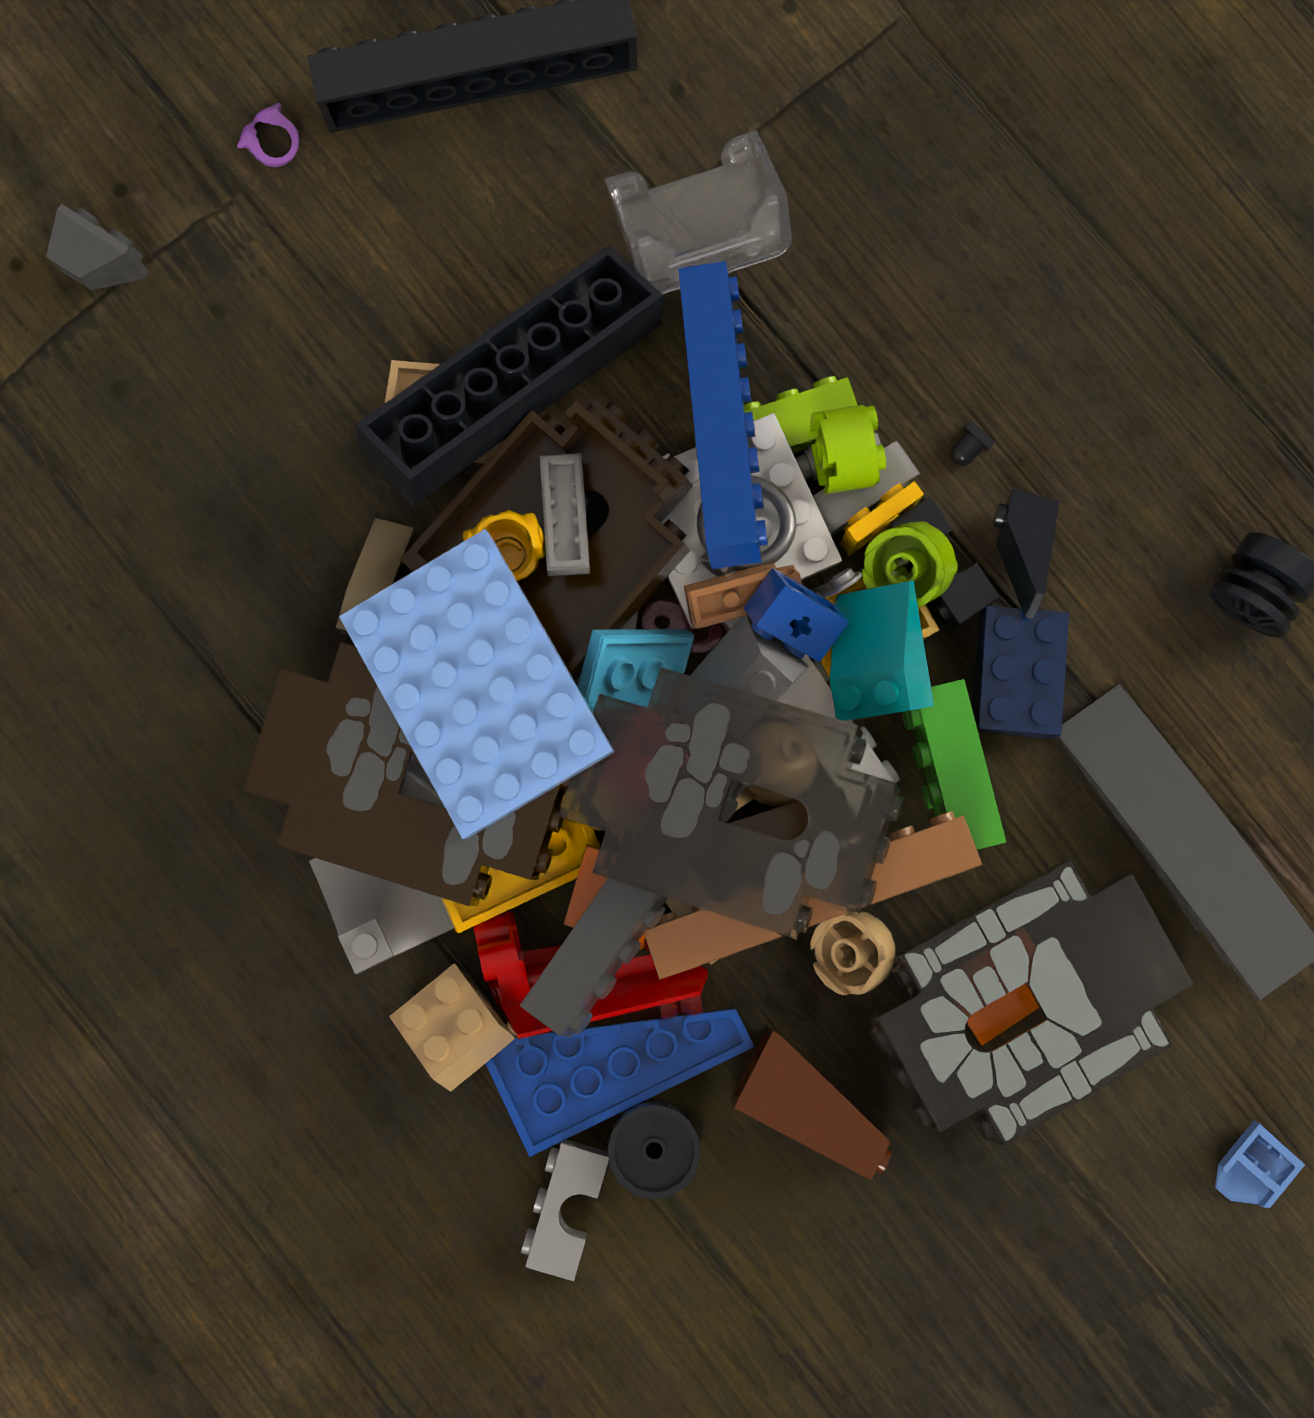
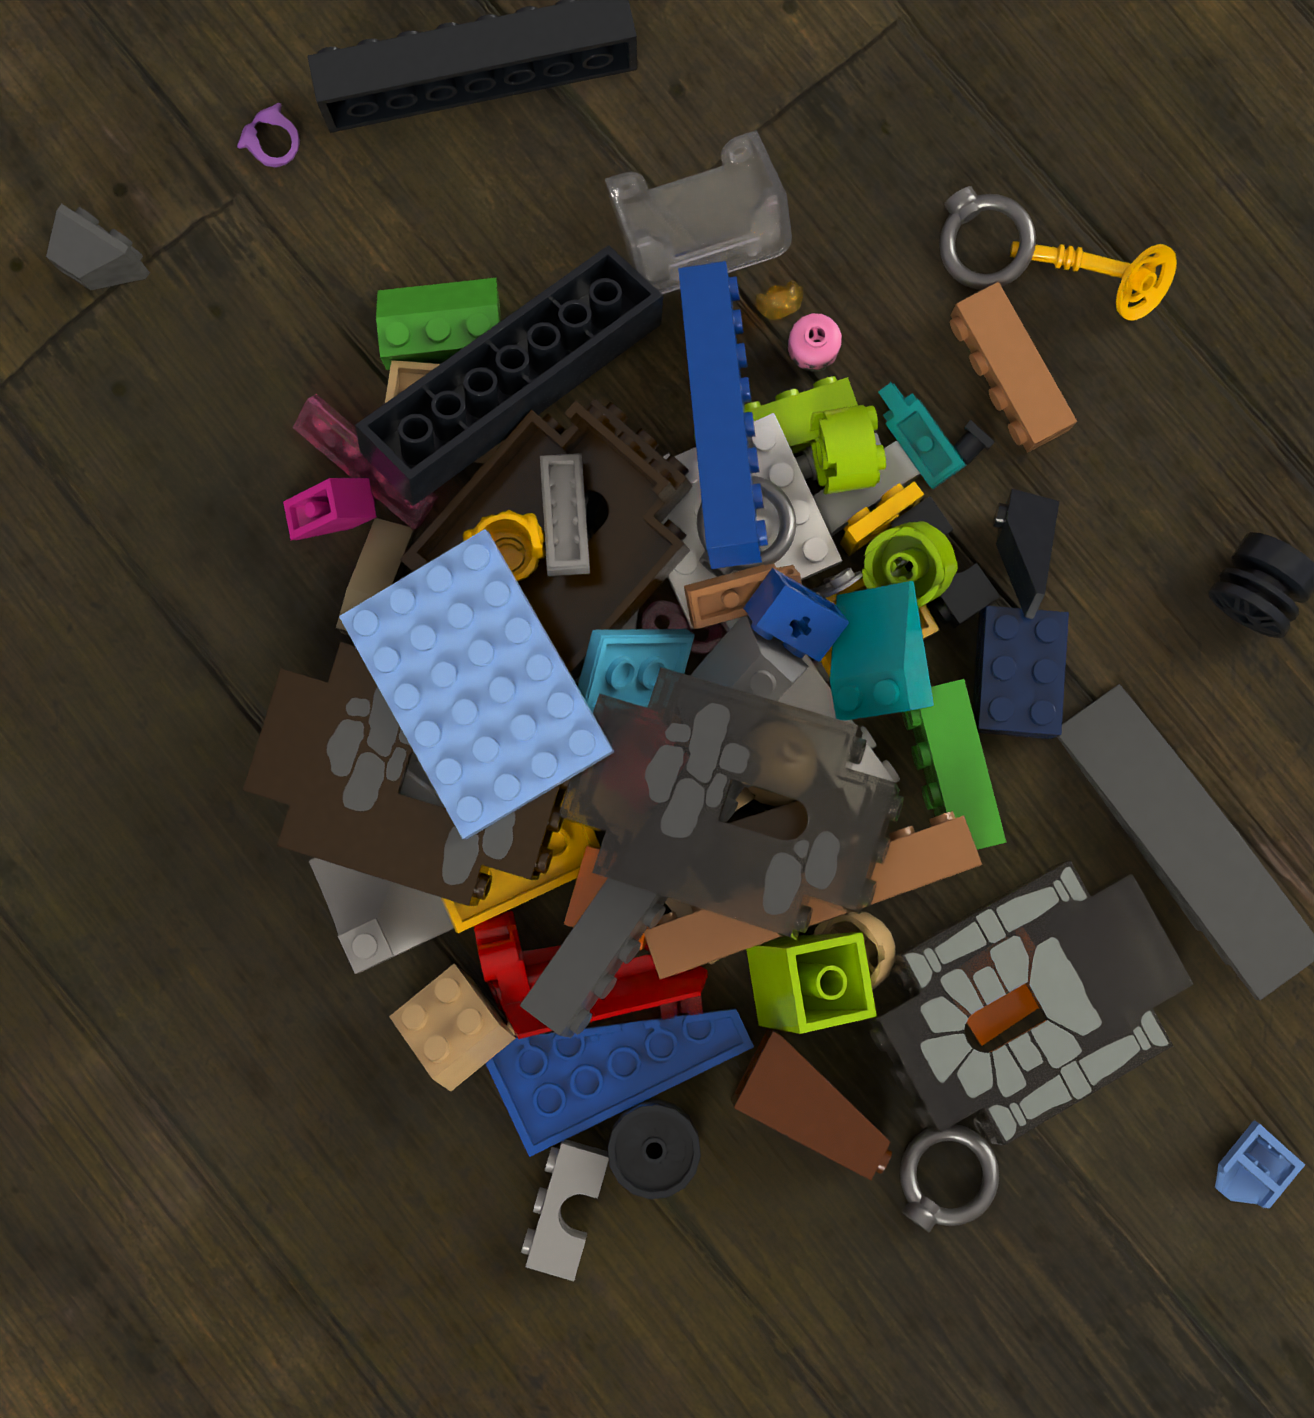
(330, 507): none -> dark pink slope
(339, 442): none -> clear pink plate
(434, 319): none -> bright green slope
(780, 300): none -> clear yellow plate
(807, 352): none -> bright pink head
(811, 982): none -> lime slope
(920, 436): none -> teal hinge
(922, 1209): none -> flat silver piece
(966, 206): none -> flat silver piece
(1011, 367): none -> medium nougat brick
(1133, 275): none -> yellow dish

